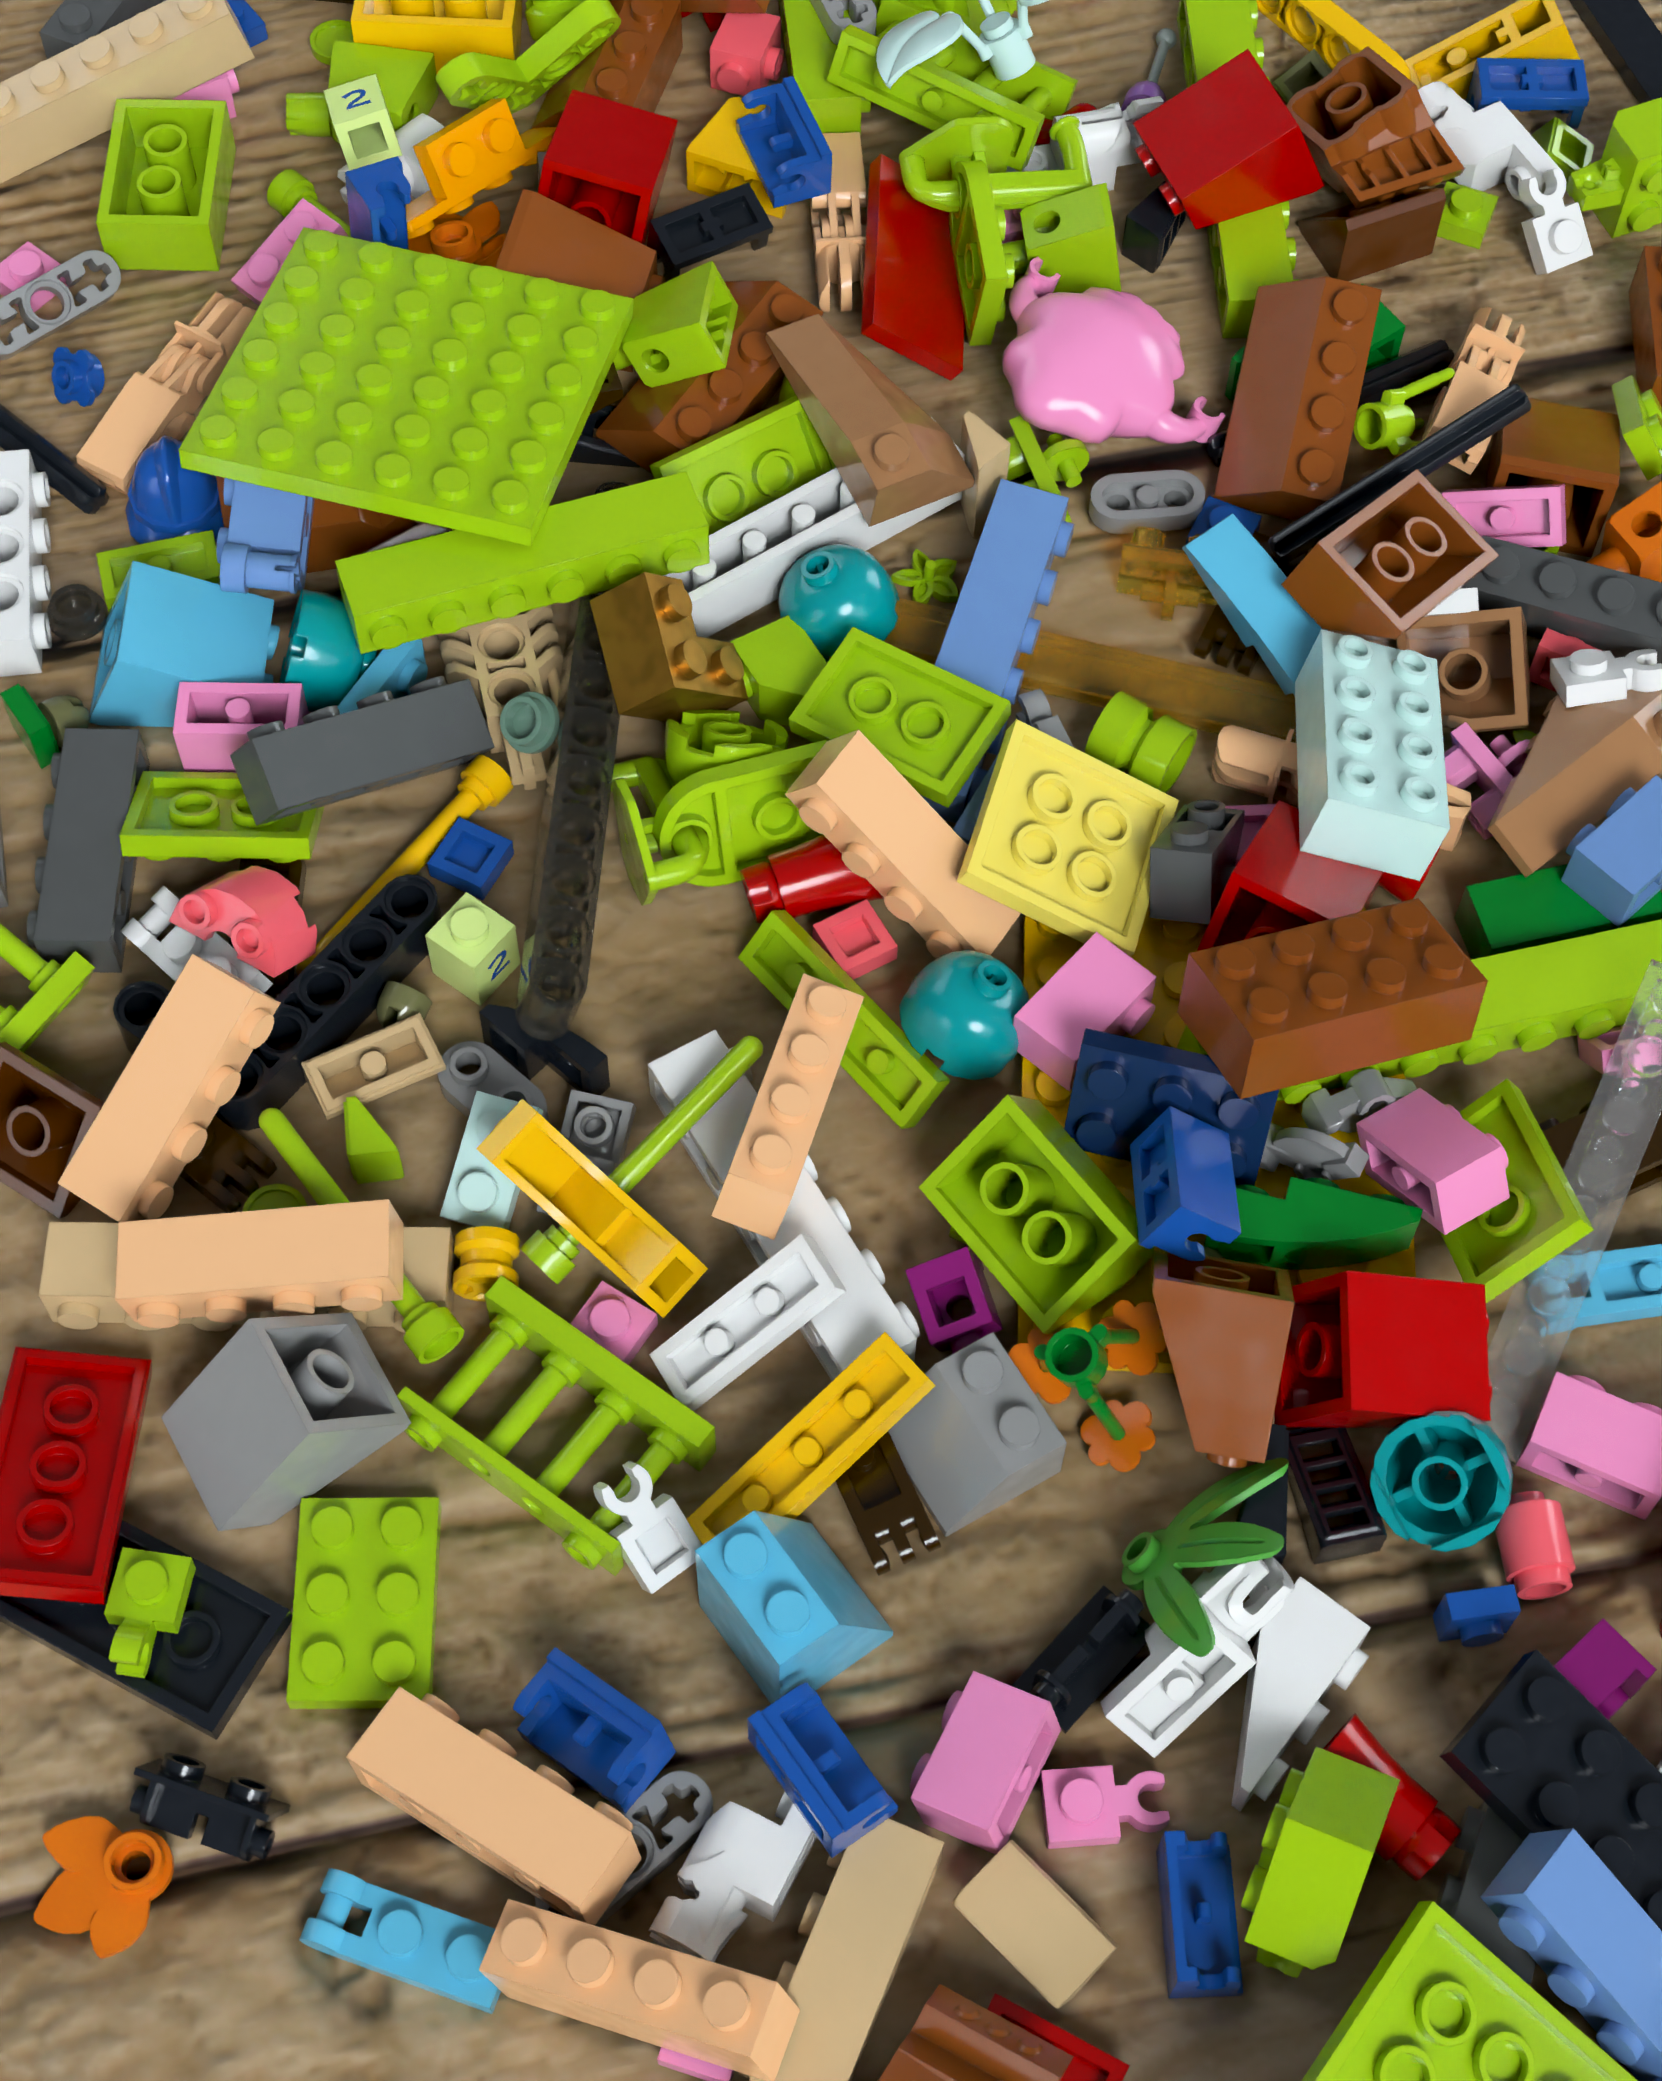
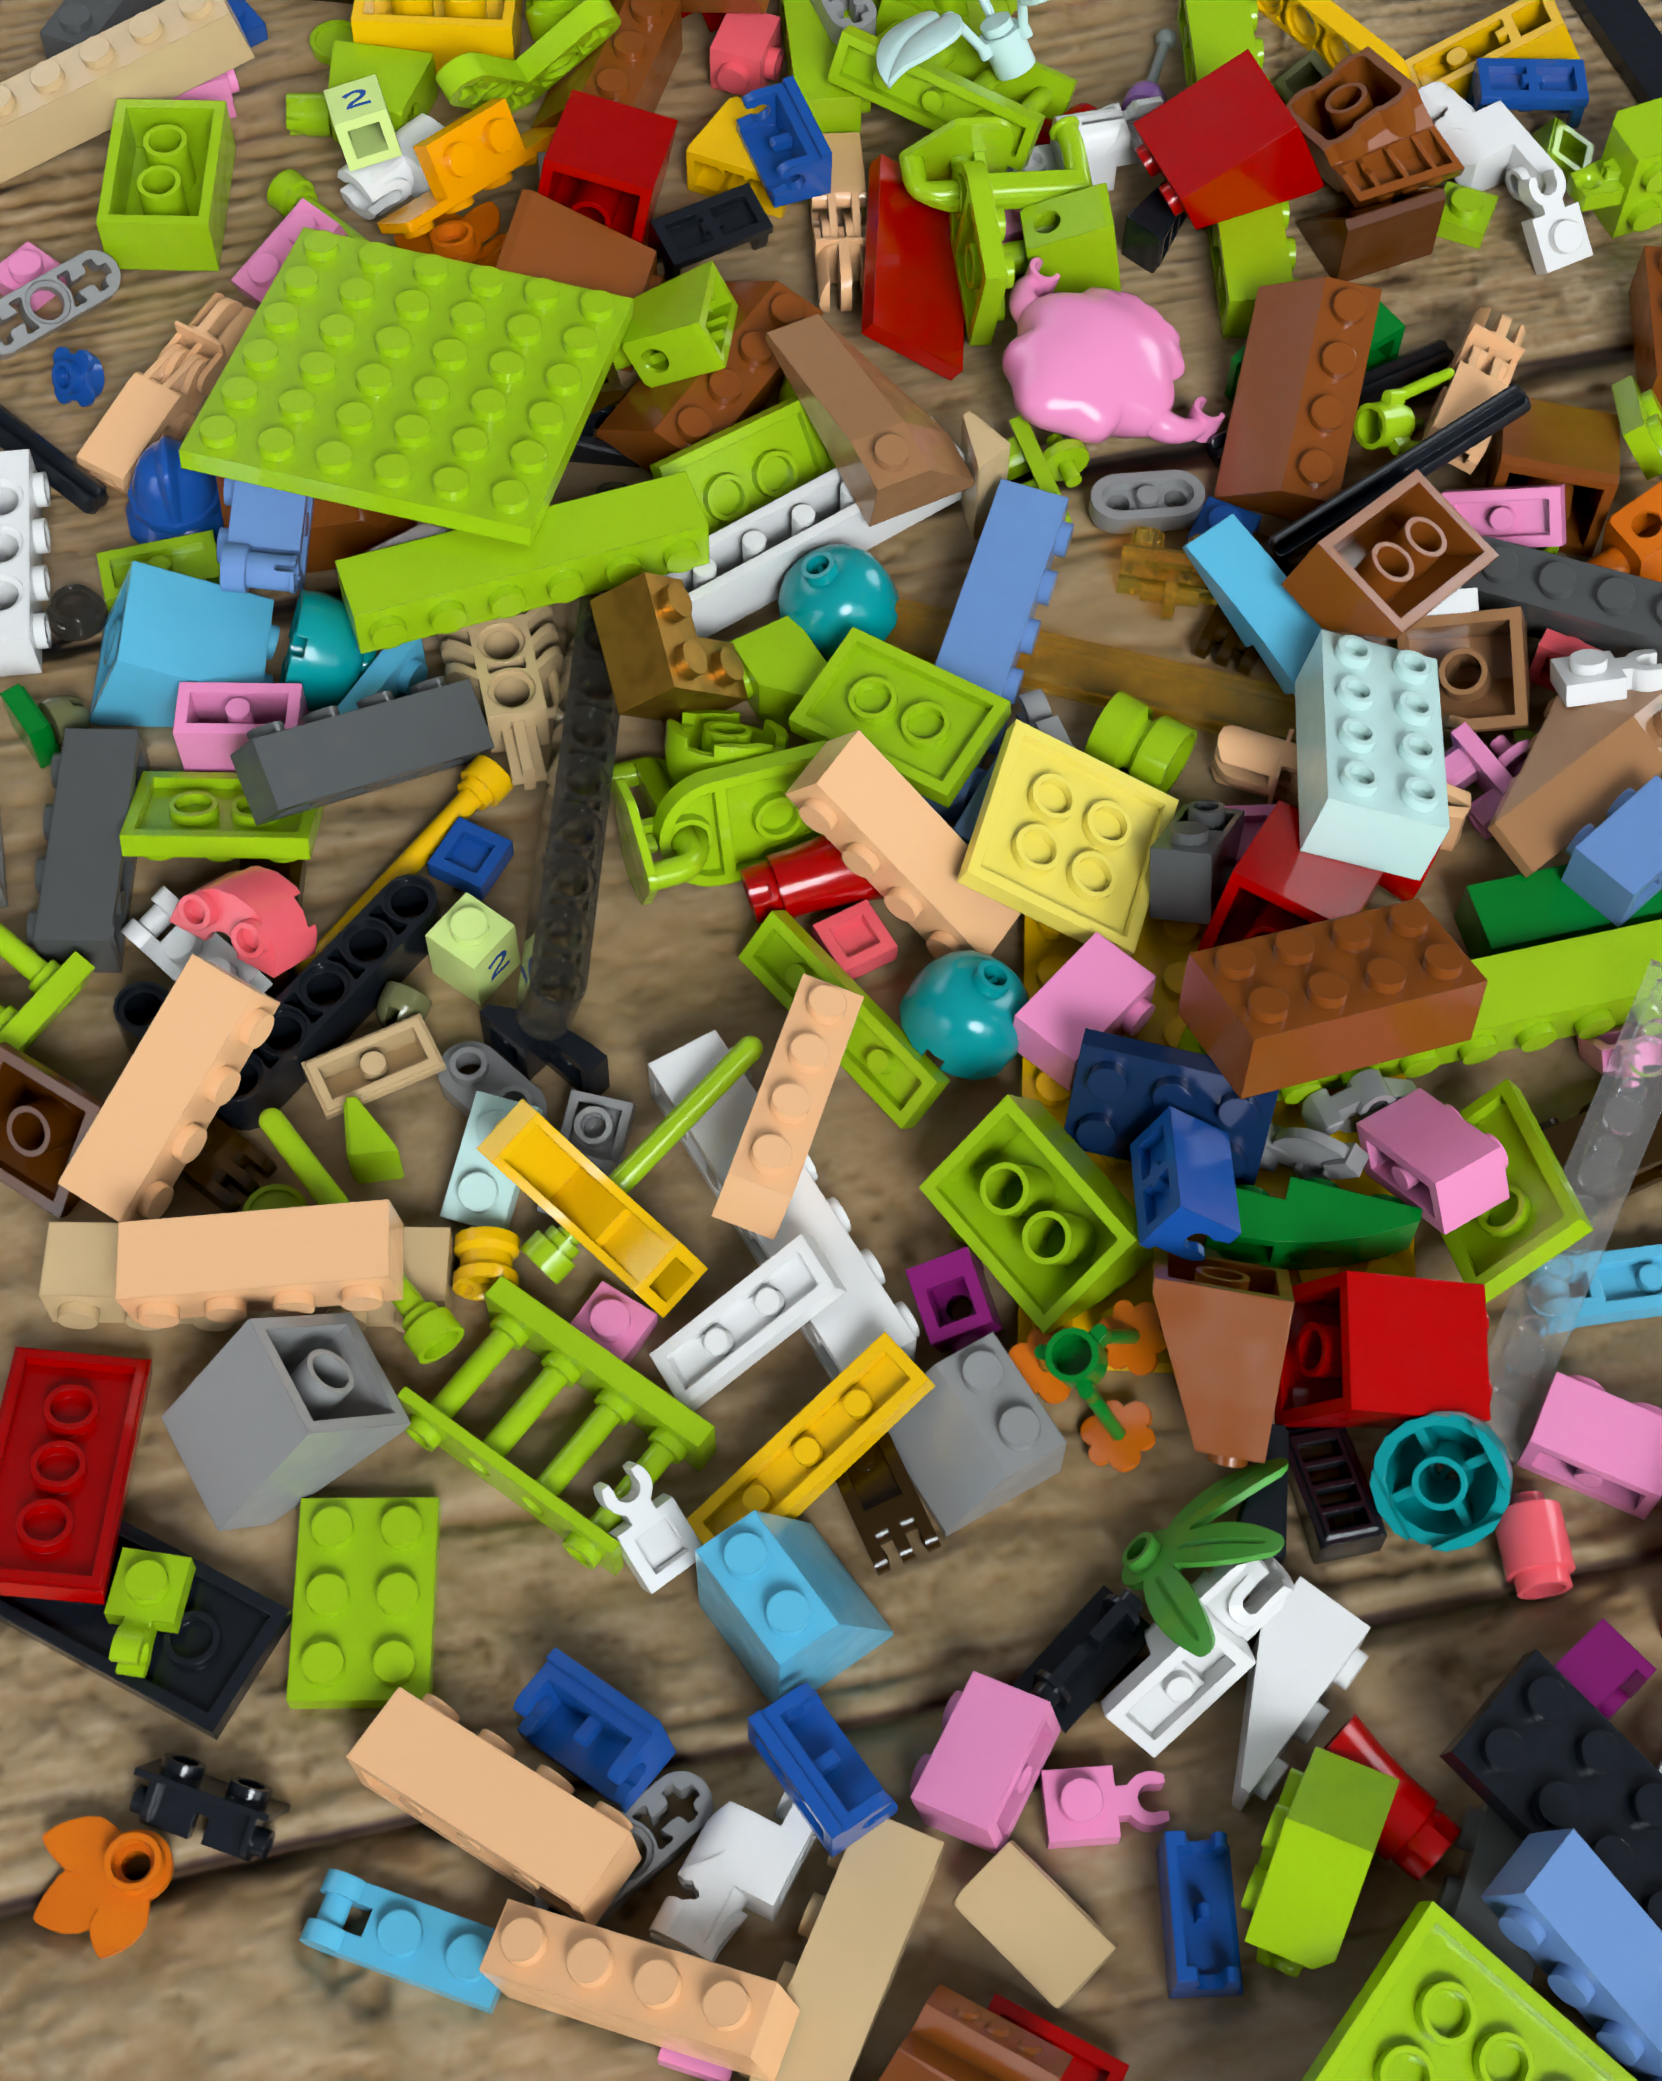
(378, 202): blue hinge -> none
(530, 722): sand green plate -> none
(929, 578): lime plant -> none
(1476, 1615): blue plate -> none

